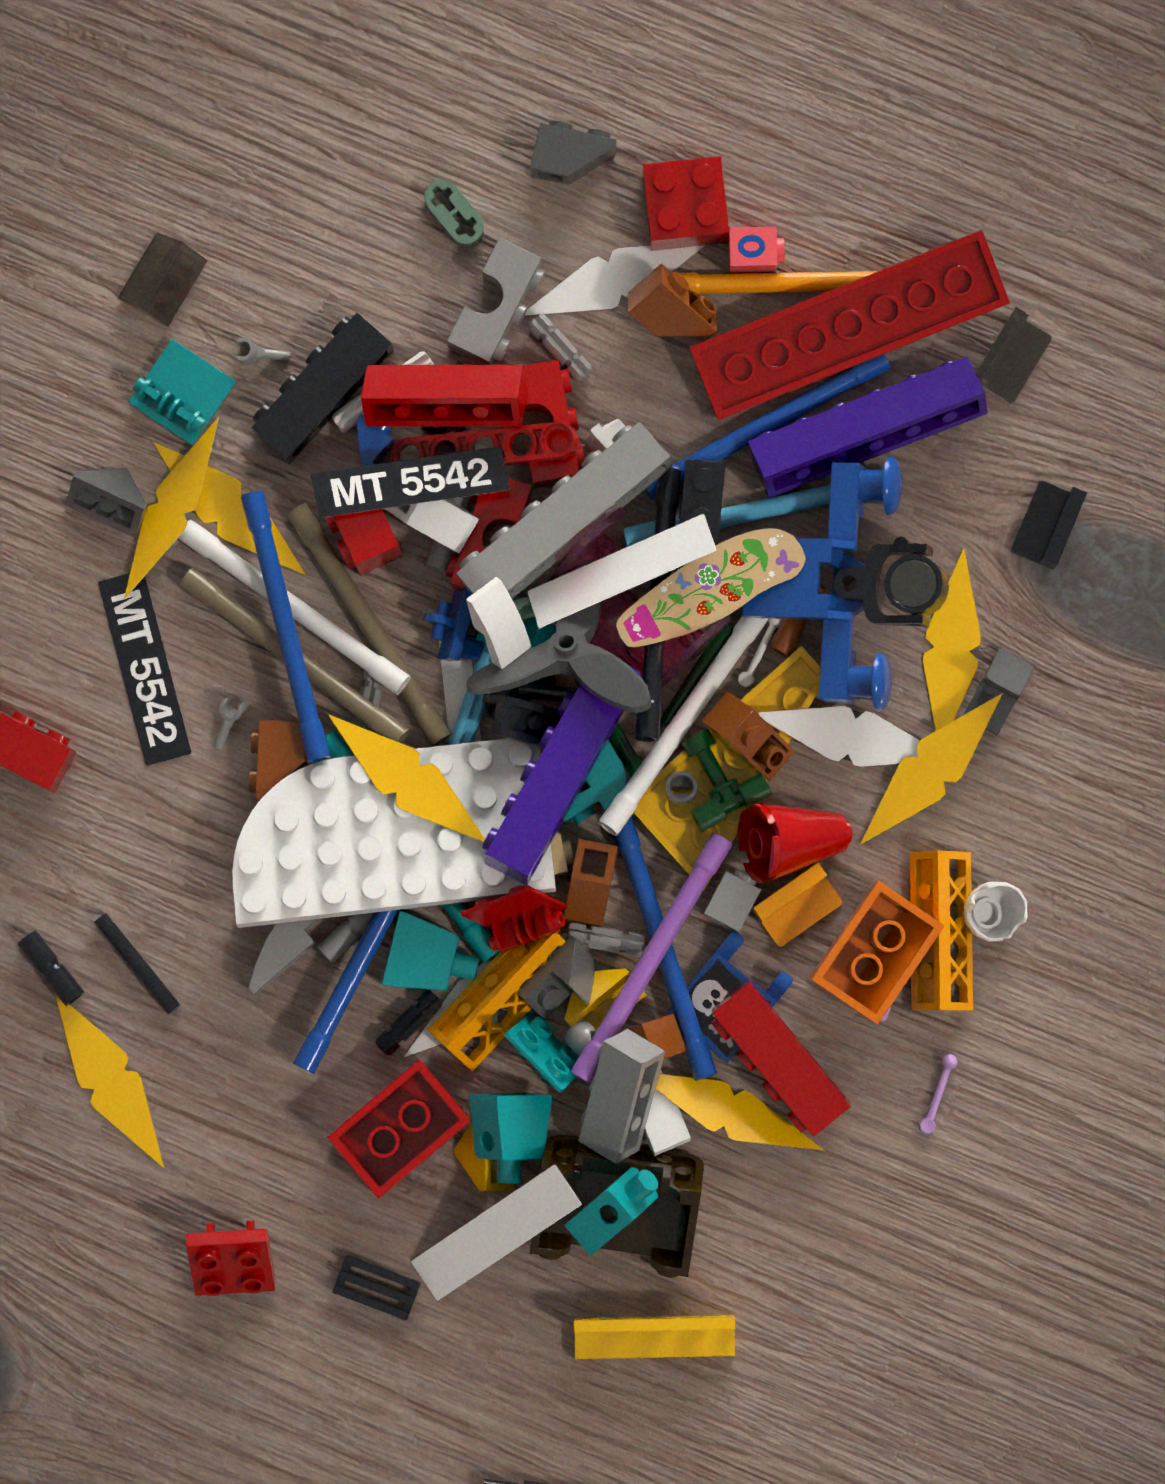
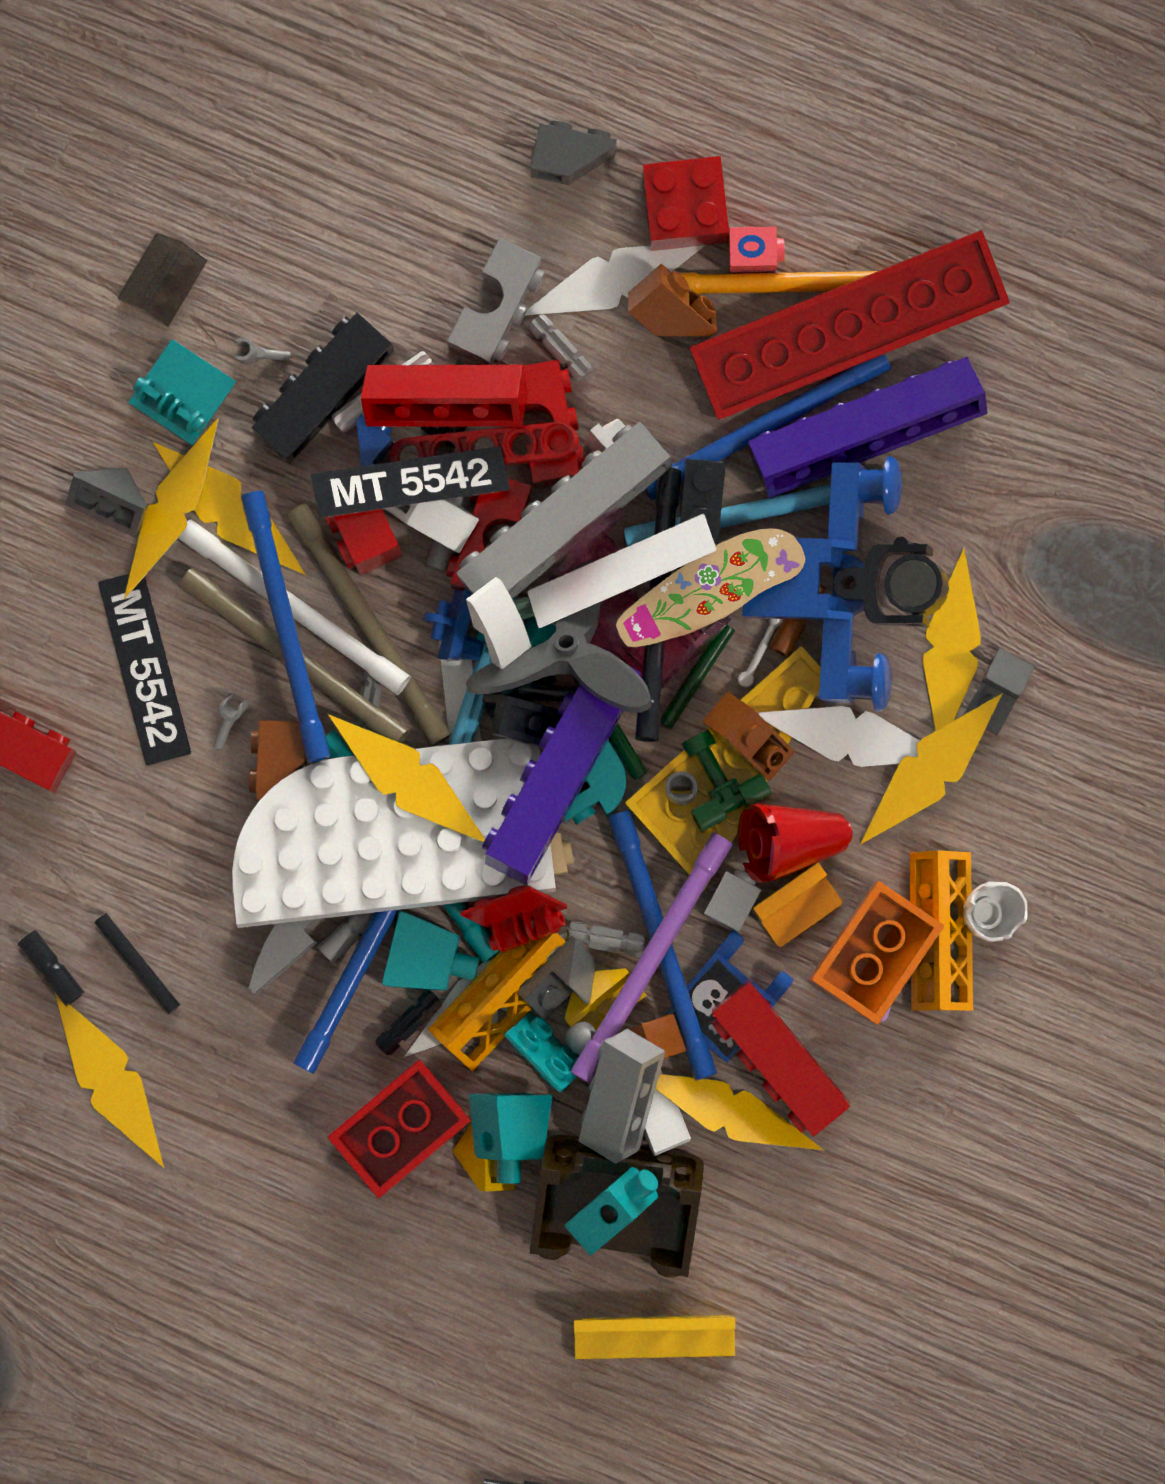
(230, 1261): red plate -> none
(344, 1275): black tile -> none
(447, 219): sand green beam -> none
(496, 1232): white sticker -> none
(590, 882): dark orange slope -> none
(626, 801): white piece -> none
(927, 1124): lavender hinge -> none
(1013, 356): clear smoke panel -> none
(1048, 524): black panel -> none

